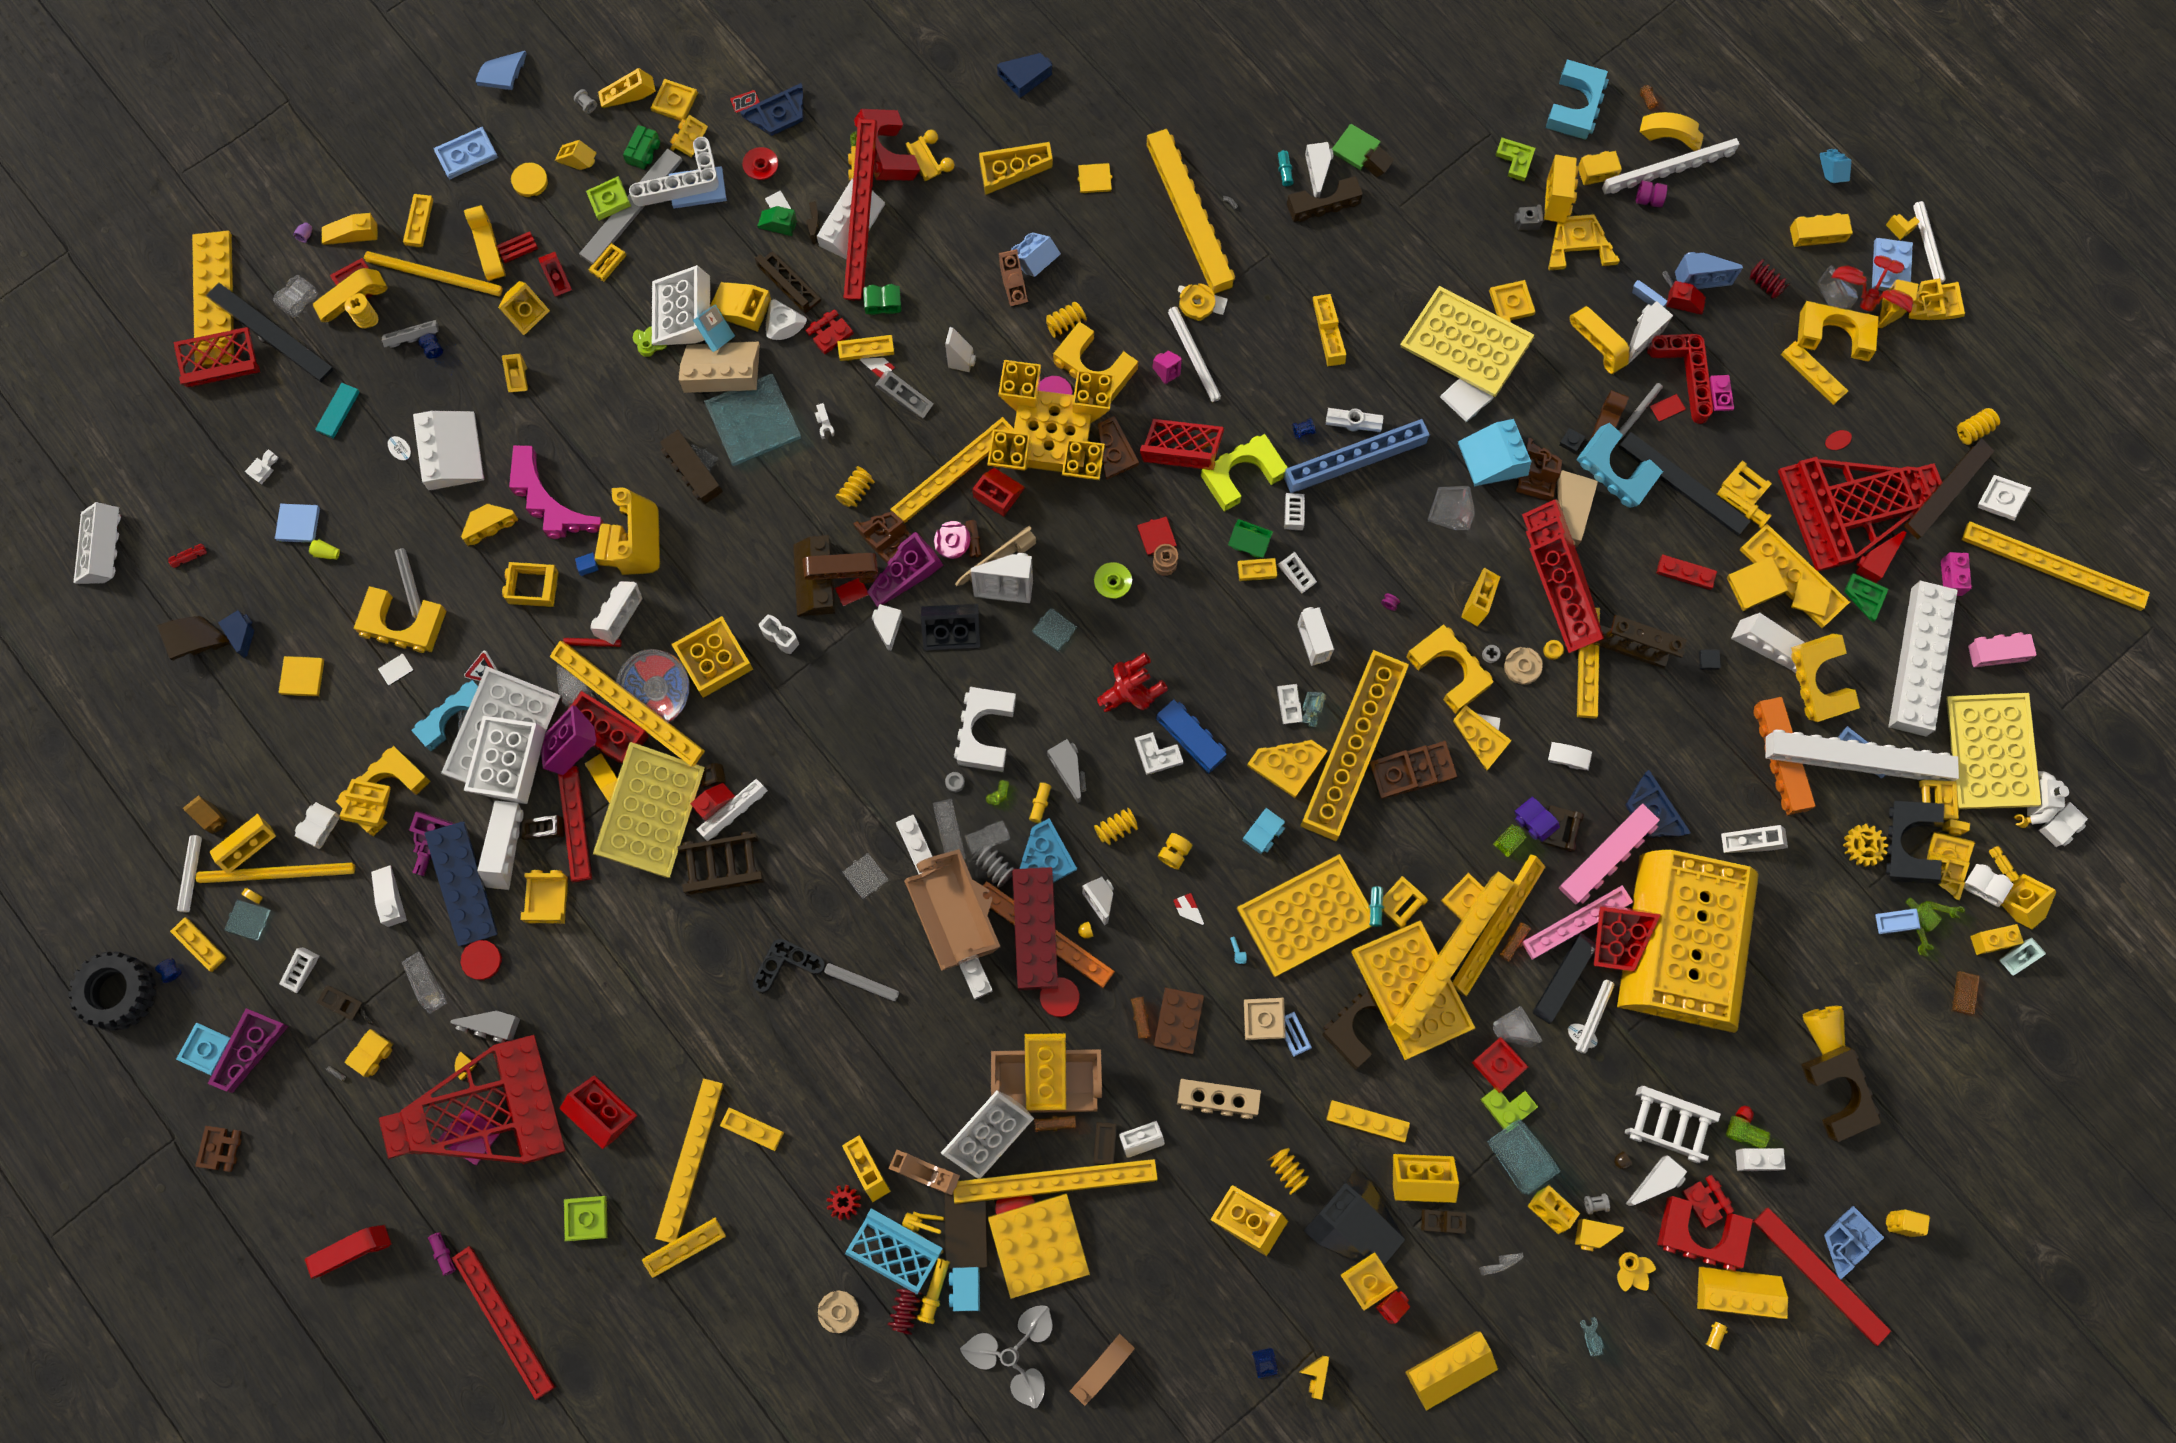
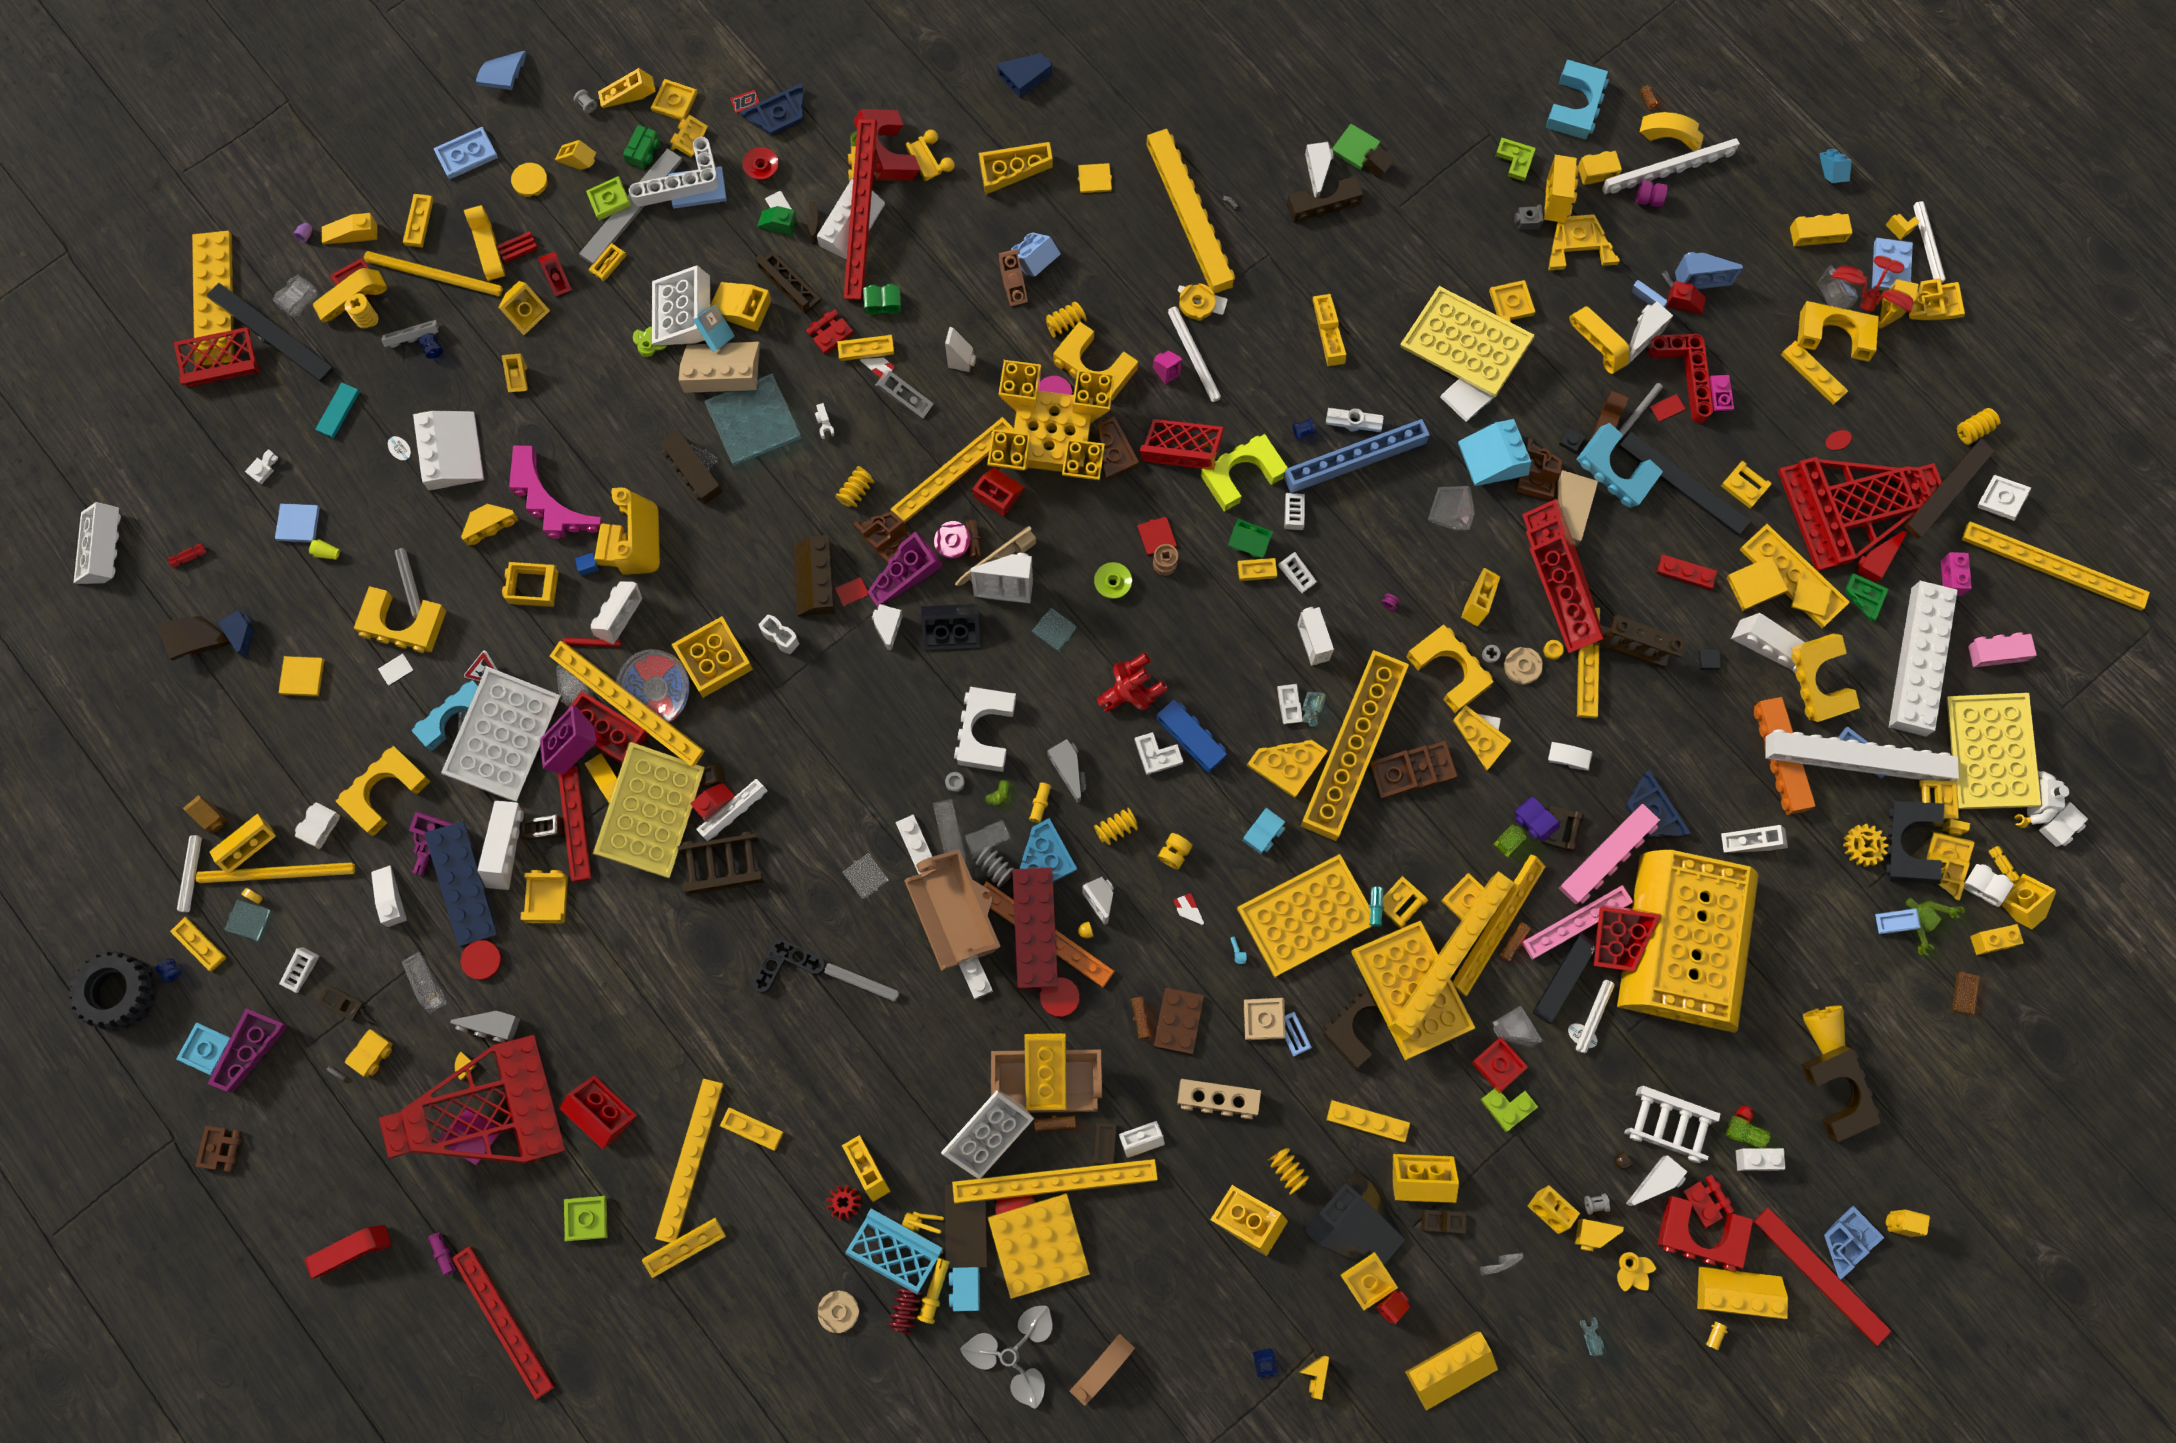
(365, 803): yellow slope -> none
(505, 759): white slope -> none
(783, 321): white hat -> none
(841, 566): reddish brown beam -> none
(924, 1172): medium nougat arch -> none
(1285, 168): teal axle -> none
(1523, 1157): clear light blue slope -> none
(1751, 511): yellow pin -> none
(1768, 279): dark red piece -> none
(2022, 956): light aqua slope -> none

